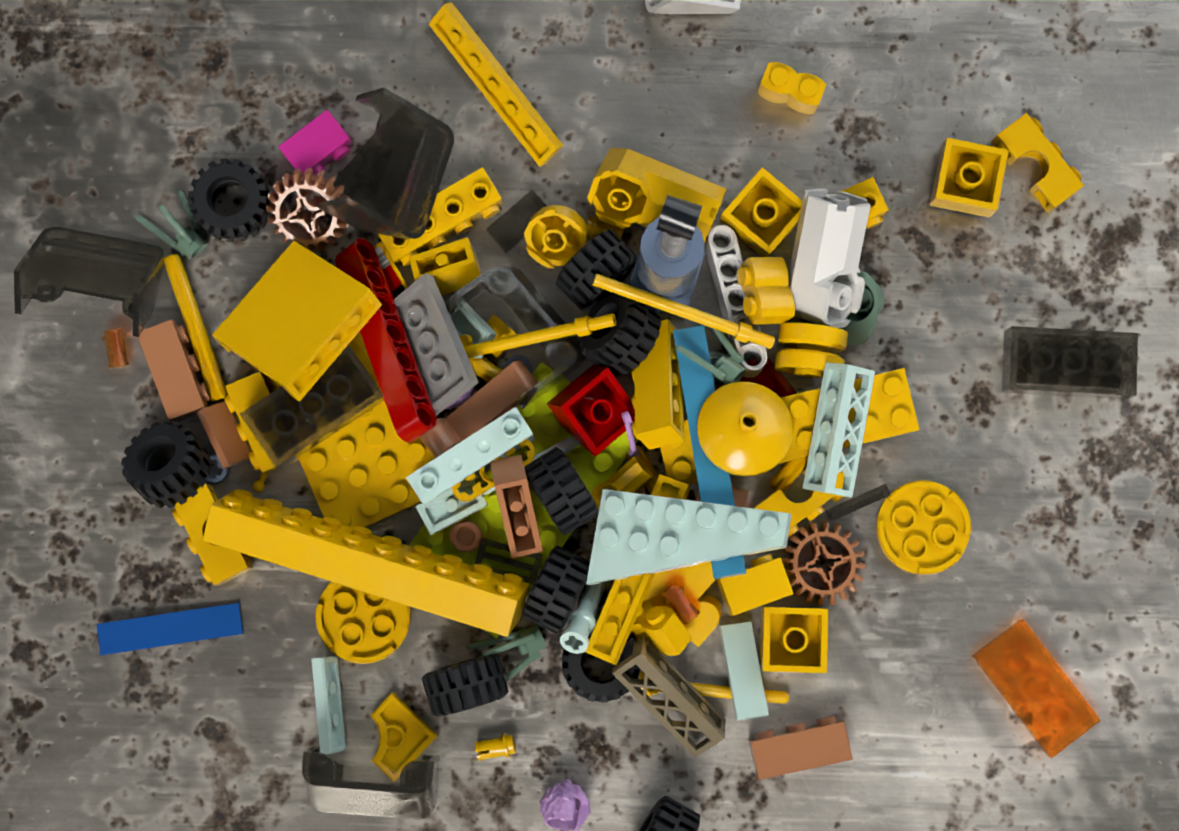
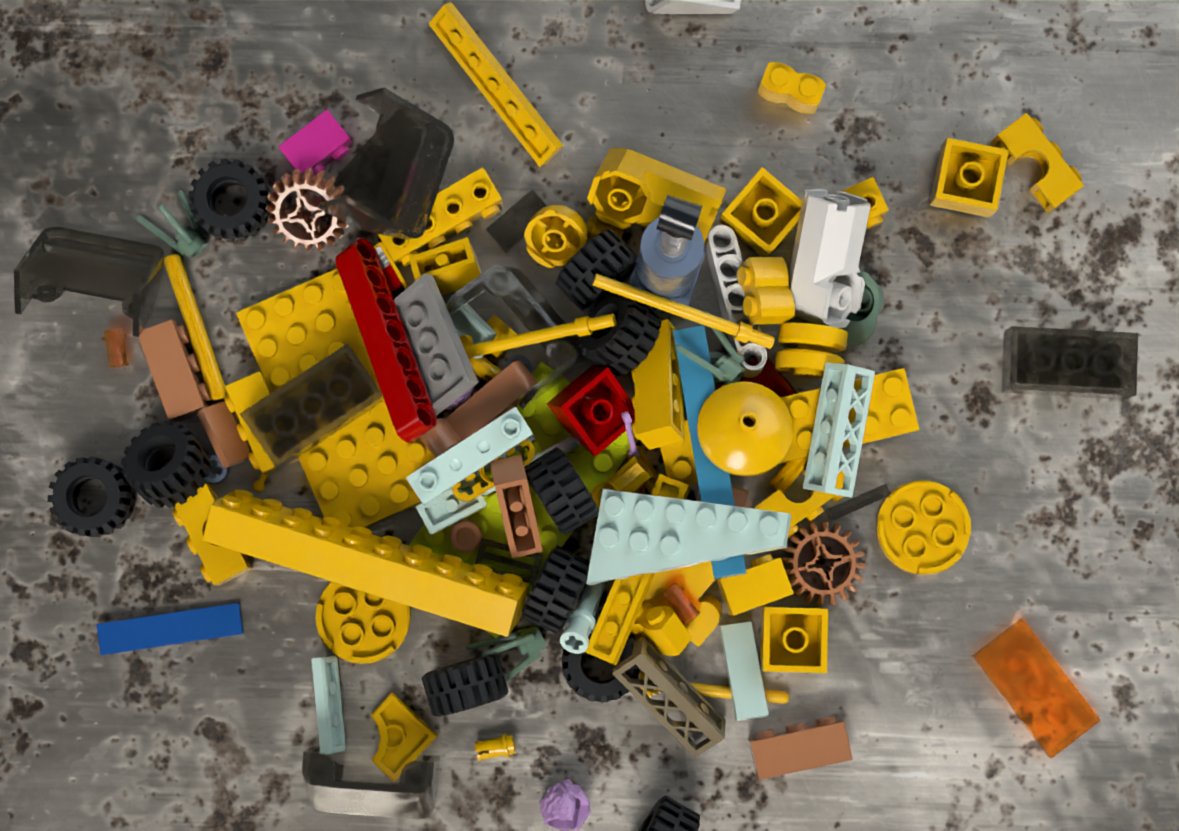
(66, 492): none -> black tyre
(297, 319): yellow panel -> none

